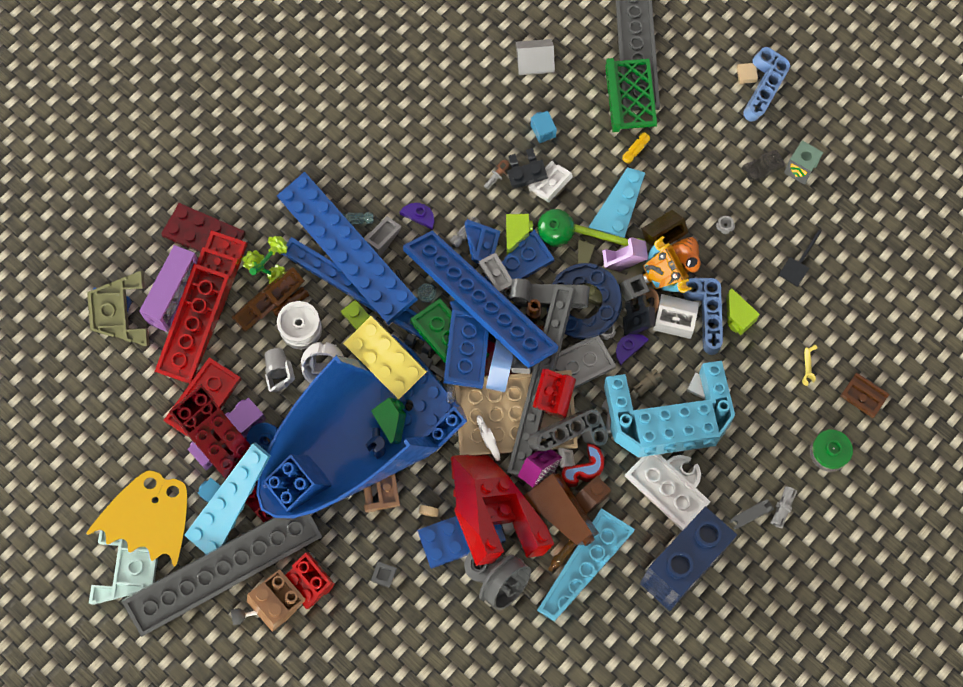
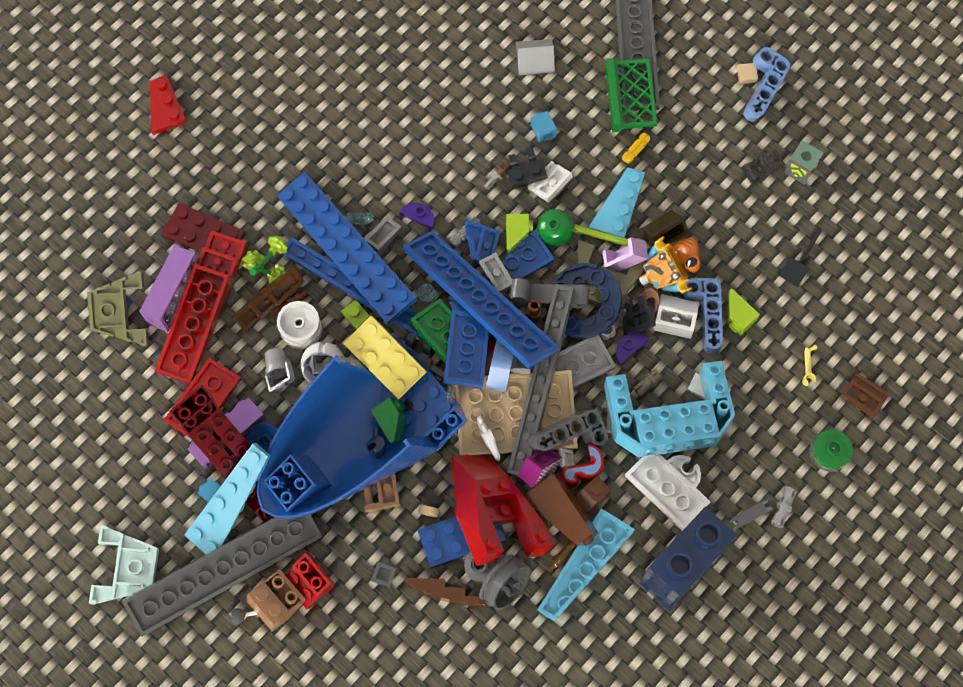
(146, 523): yellow piece -> none
(164, 106): none -> red wing
(437, 589): none -> reddish brown slope
(554, 393): red brick -> none
(633, 287): dark grey brick -> none
(725, 220): light grey plate -> none

